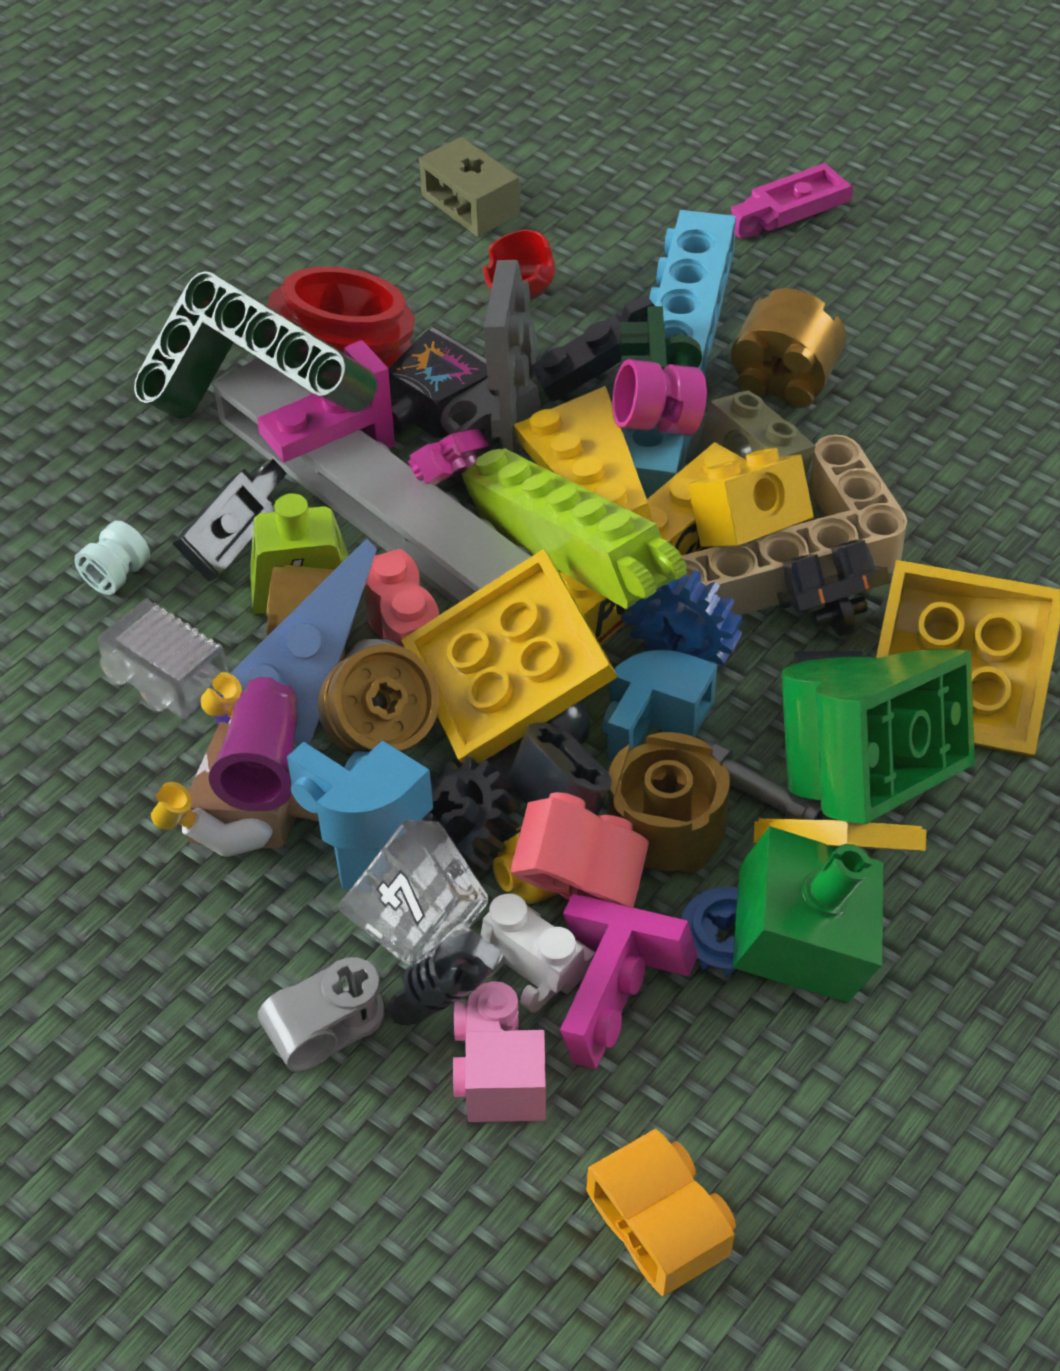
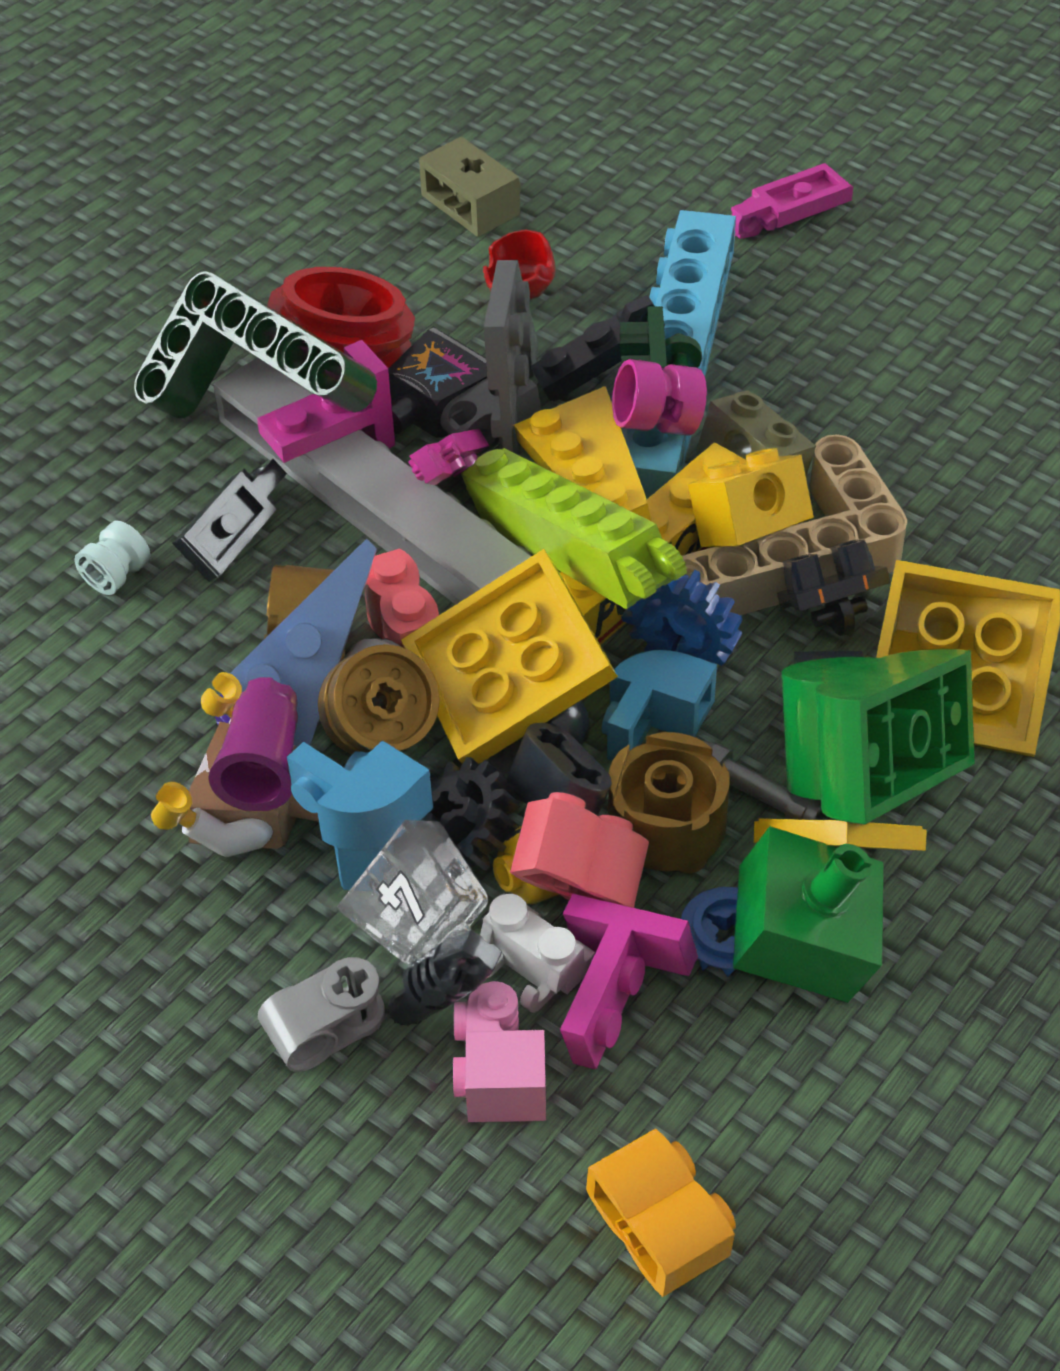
(161, 658): clear brick -> none
(294, 538): lime torso -> none
(787, 347): pearl gold brick -> none

